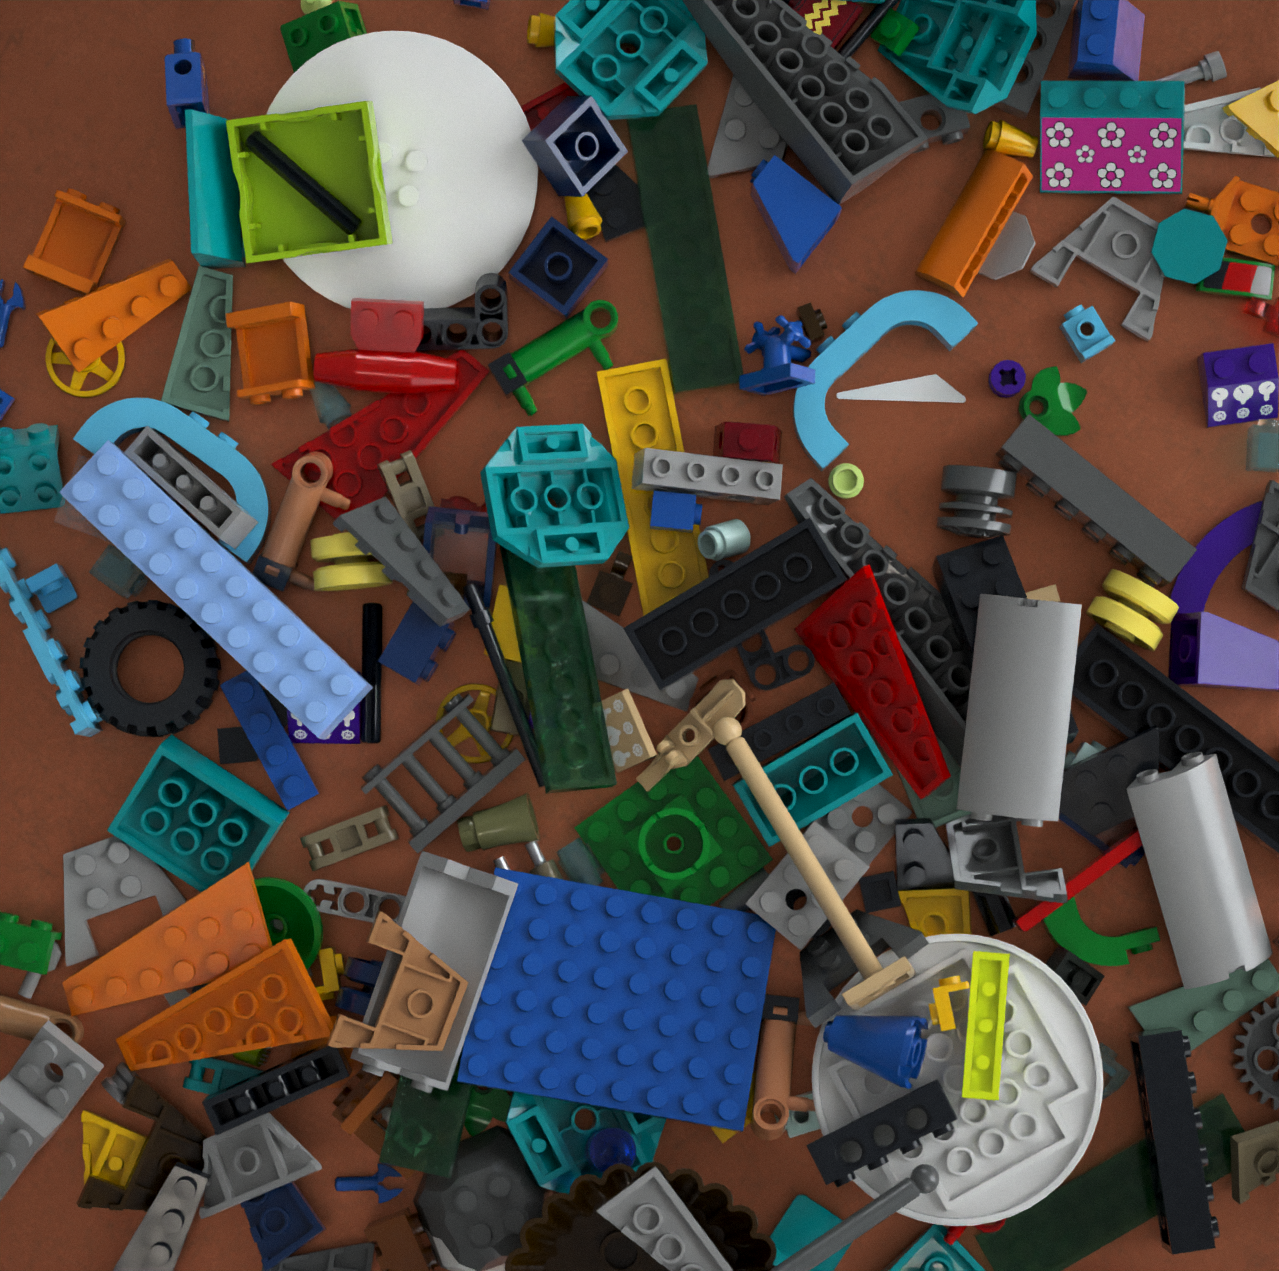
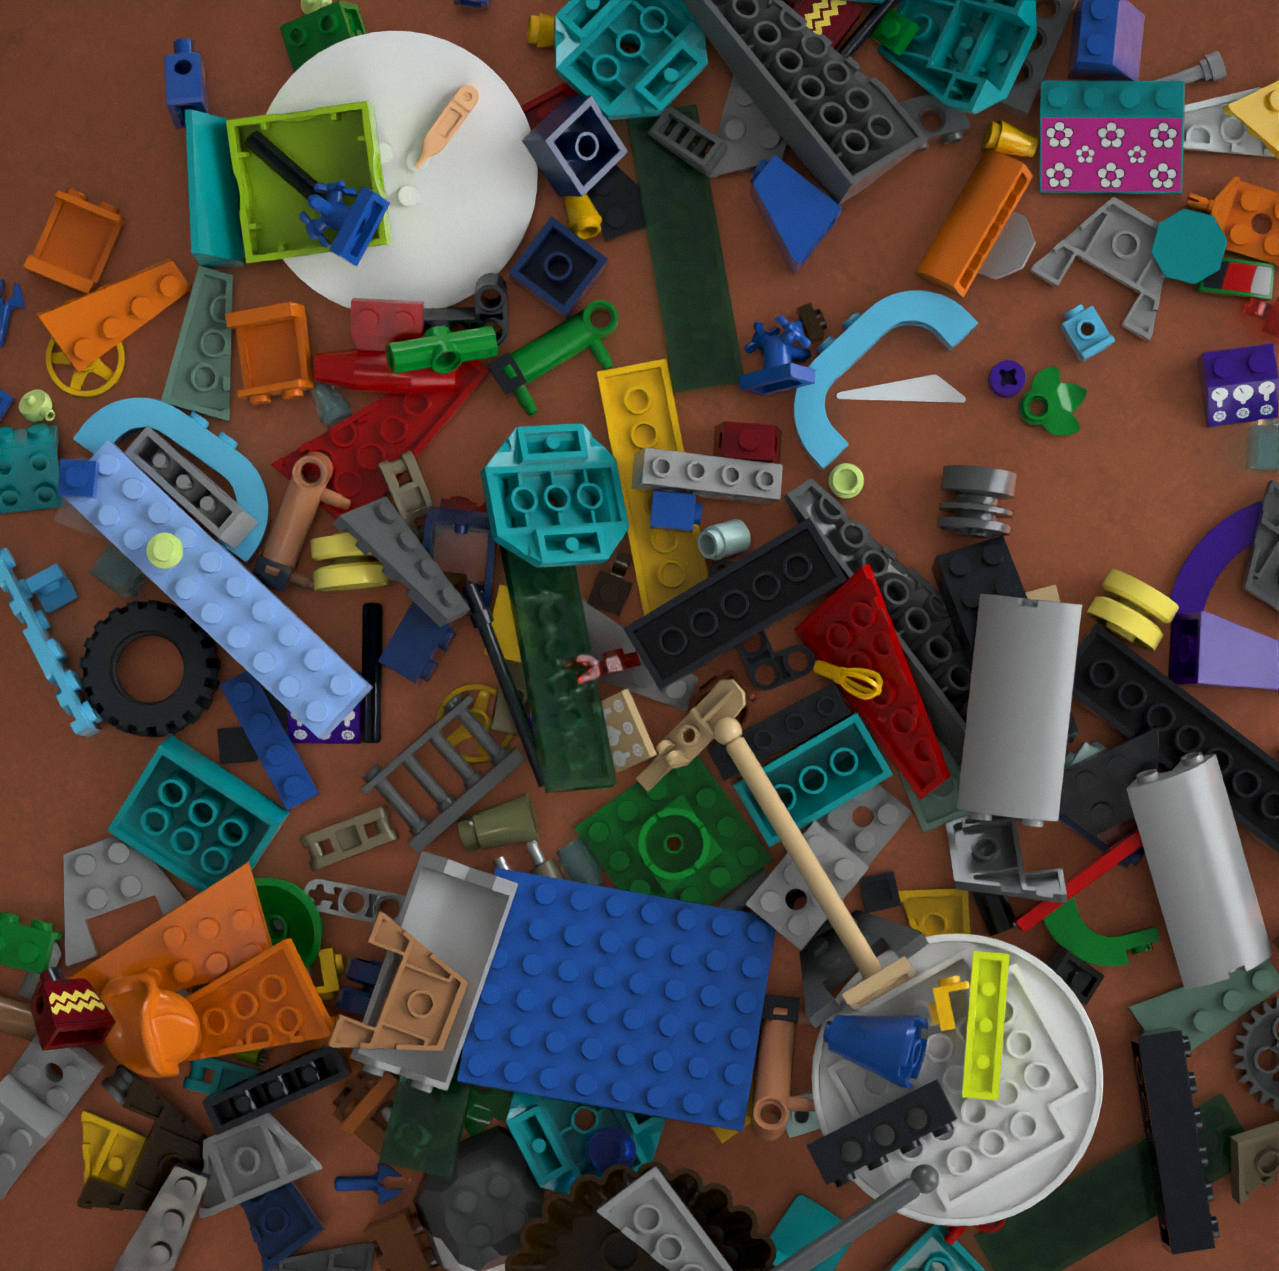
(36, 406): none -> yellowish green piece
(69, 1012): none -> dark red torso
(78, 478): none -> blue plate
(151, 1026): none -> orange piece
(164, 550): none -> yellowish green plate
(354, 224): none -> blue piece
(441, 349): none -> green piece
(448, 123): none -> light nougat piece
(612, 663): none -> clear red plate
(693, 158): none -> dark grey slope
(840, 674): none -> yellow piece
(921, 856): black wing -> none
(1095, 502): dark grey brick -> none
(1116, 1072): clear light blue plate -> none

